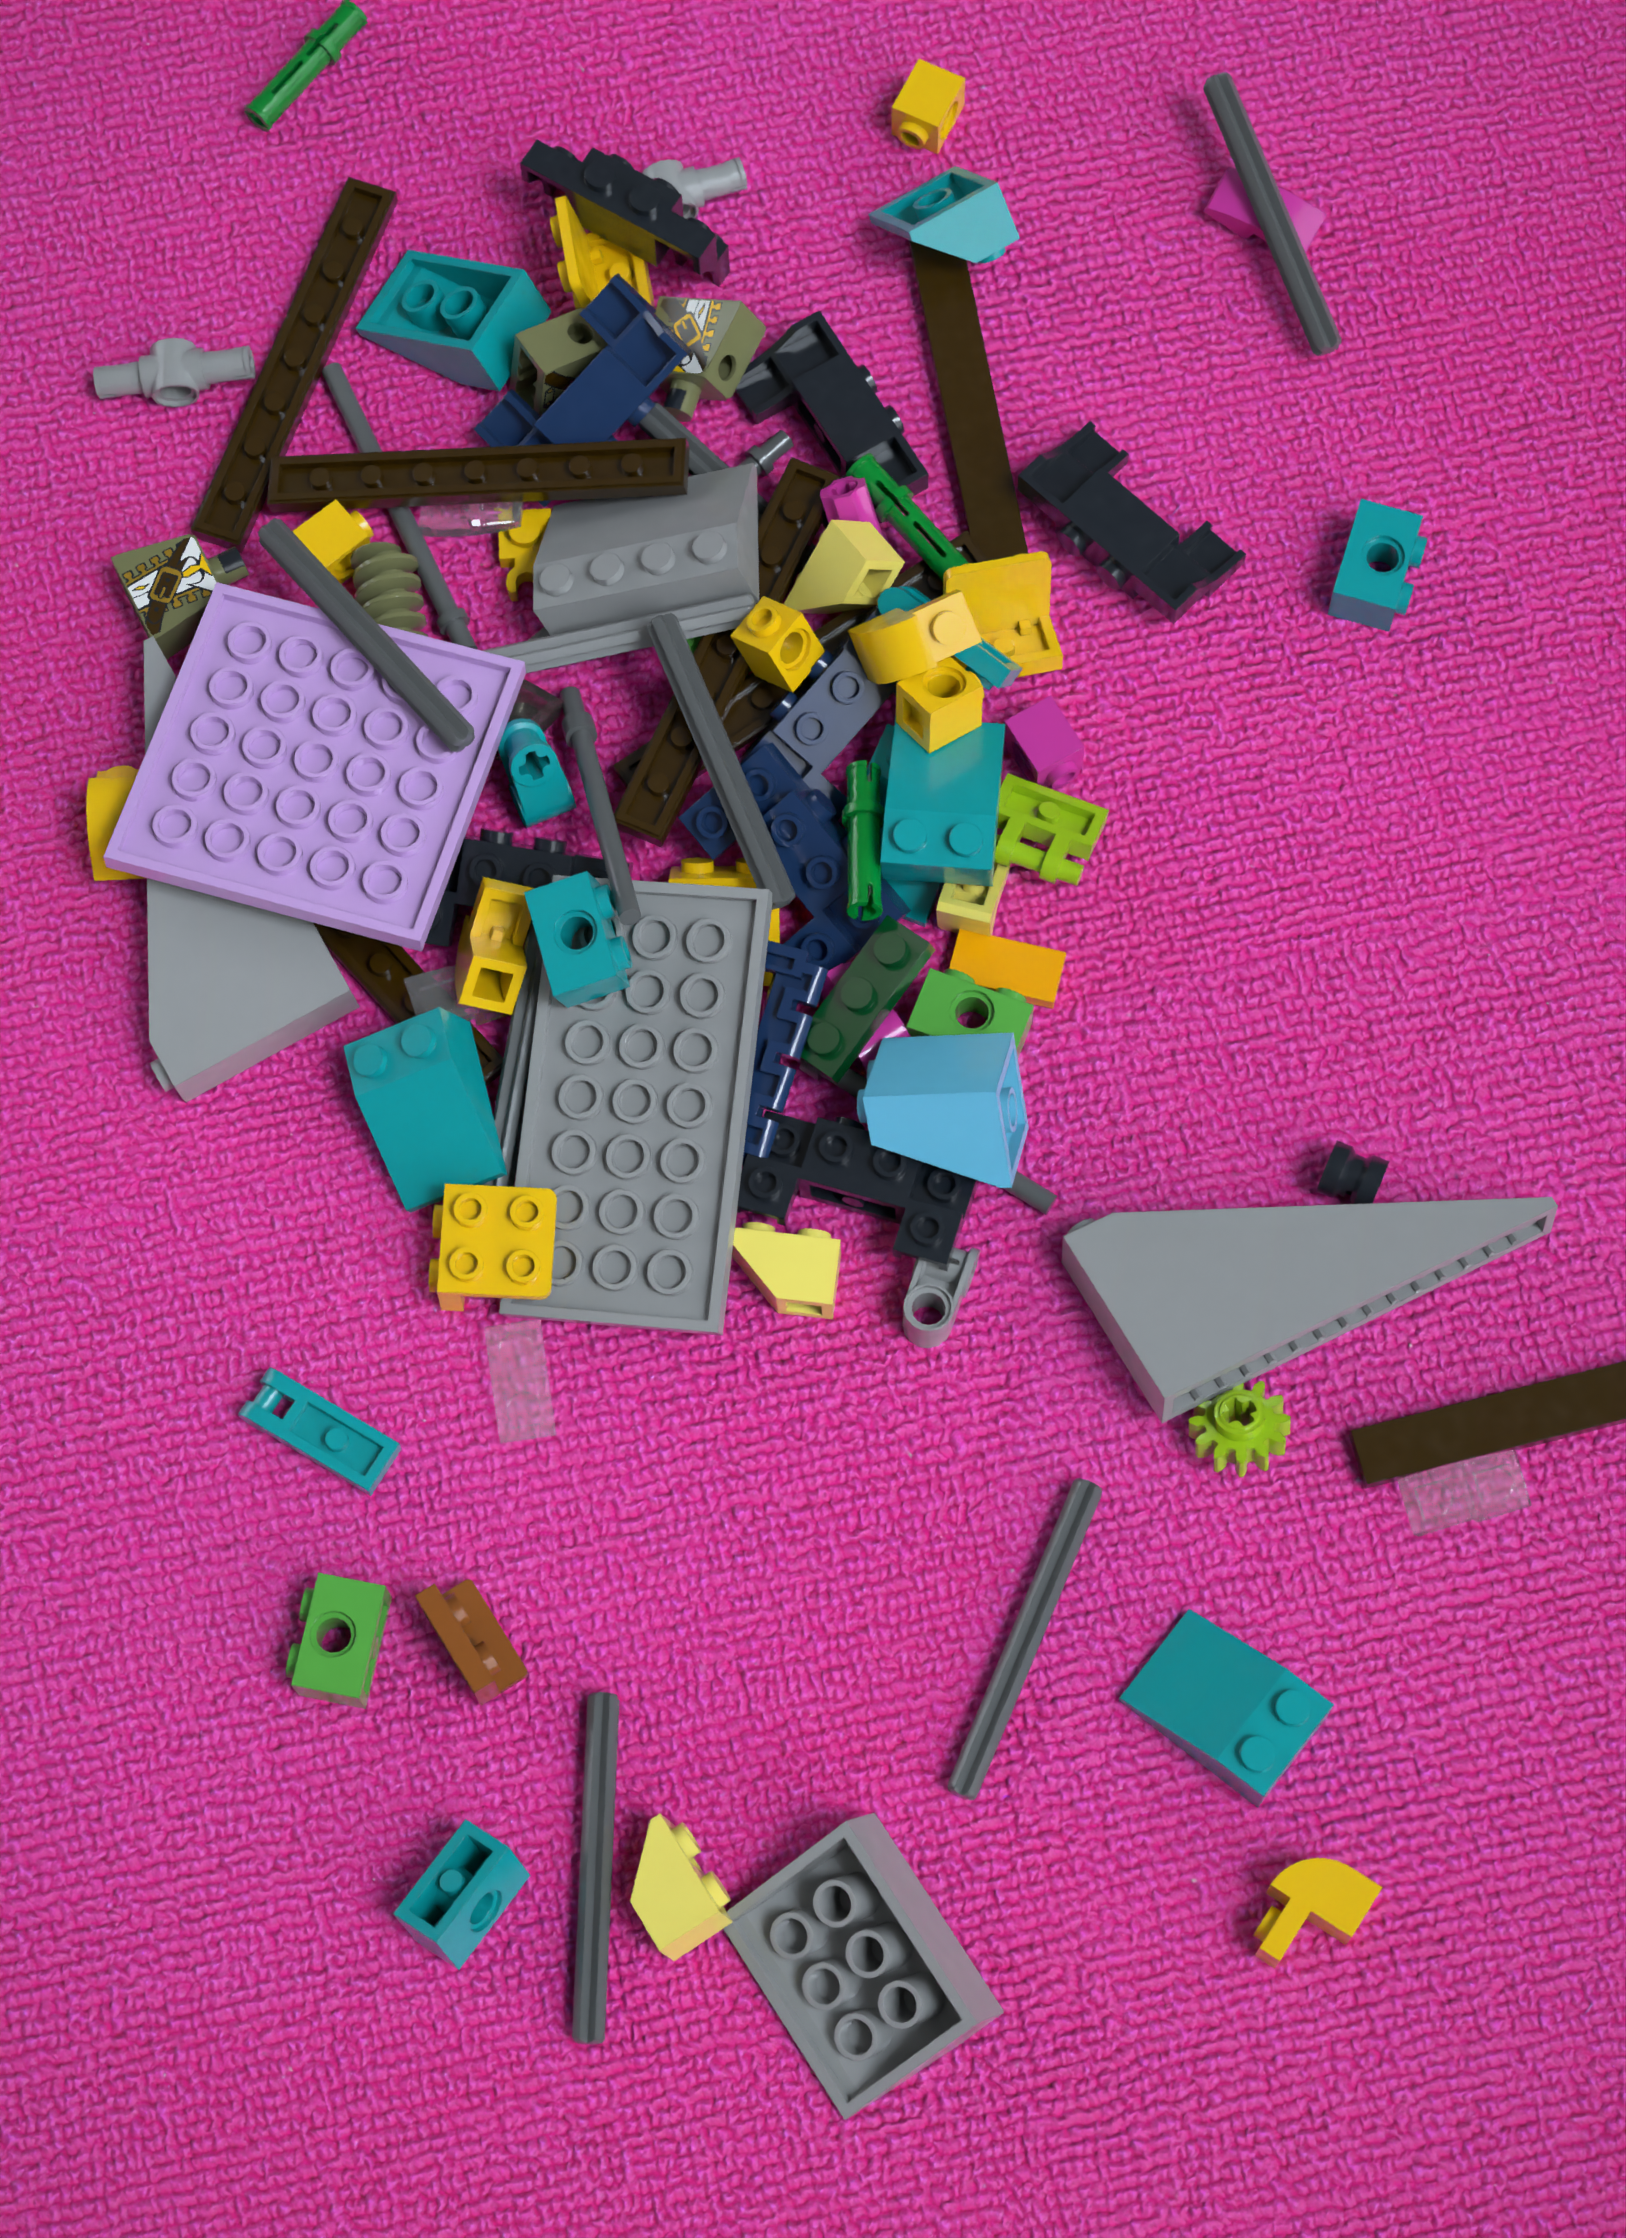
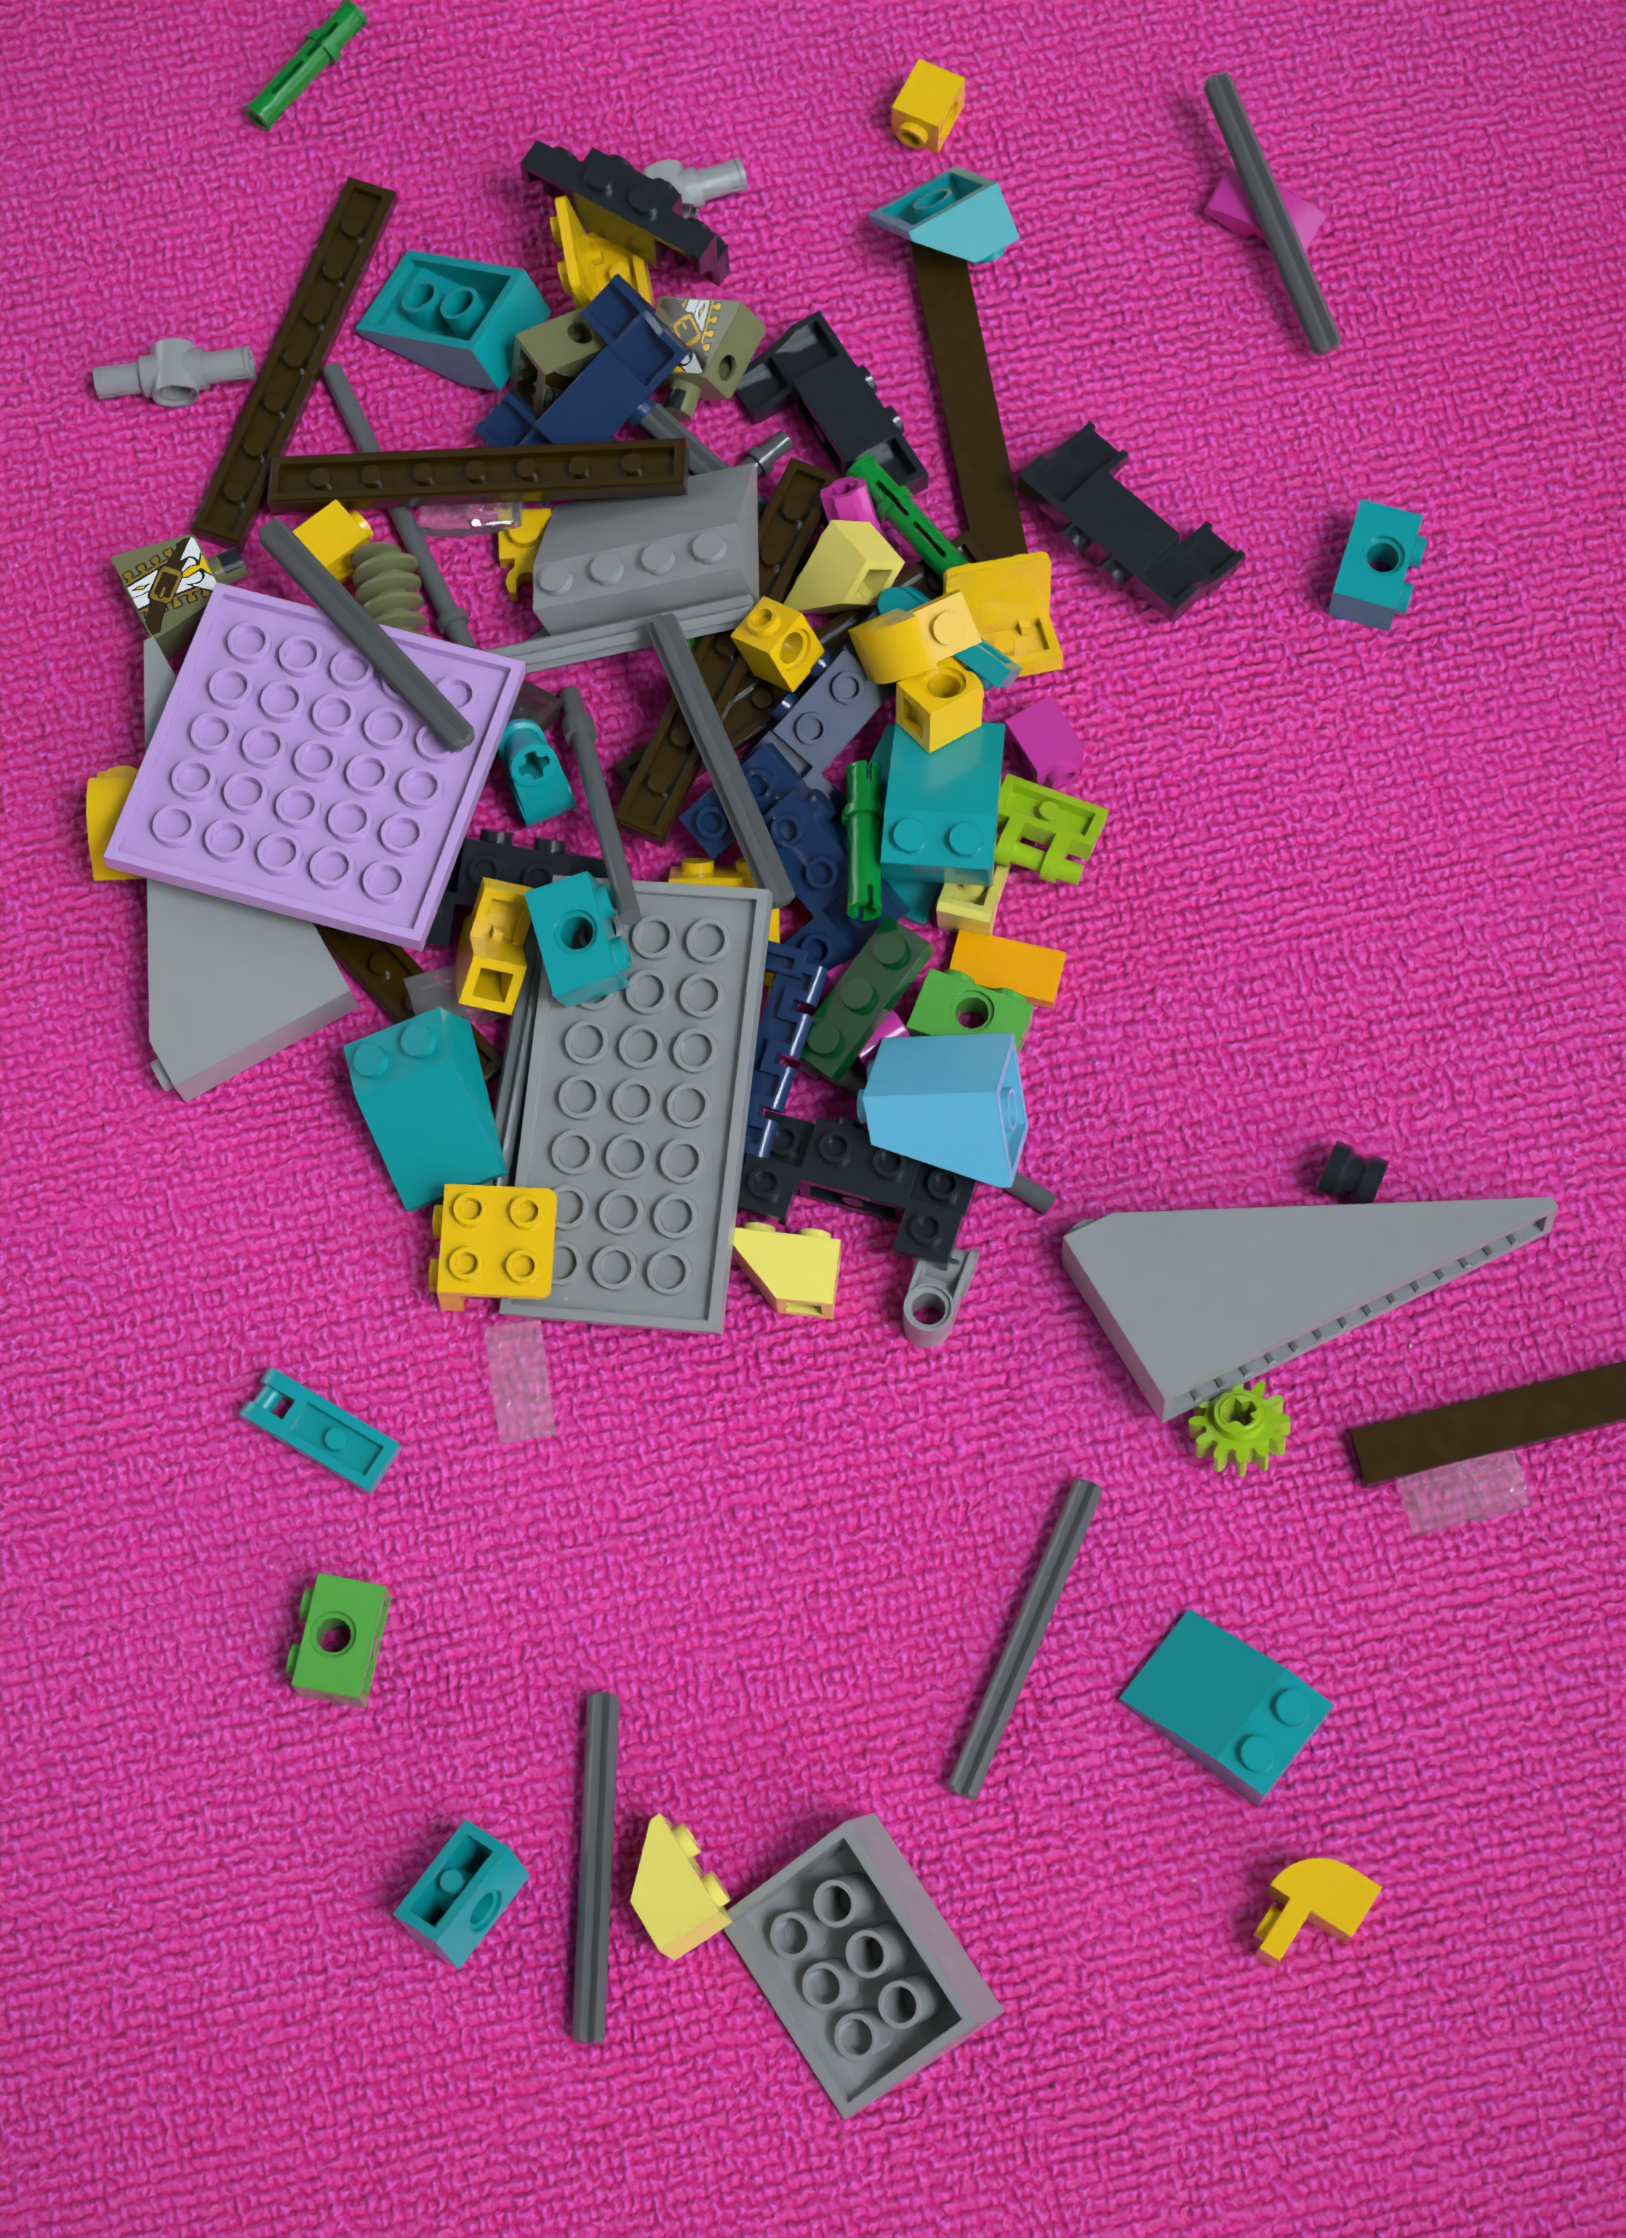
(473, 1639): dark orange bracket -> none

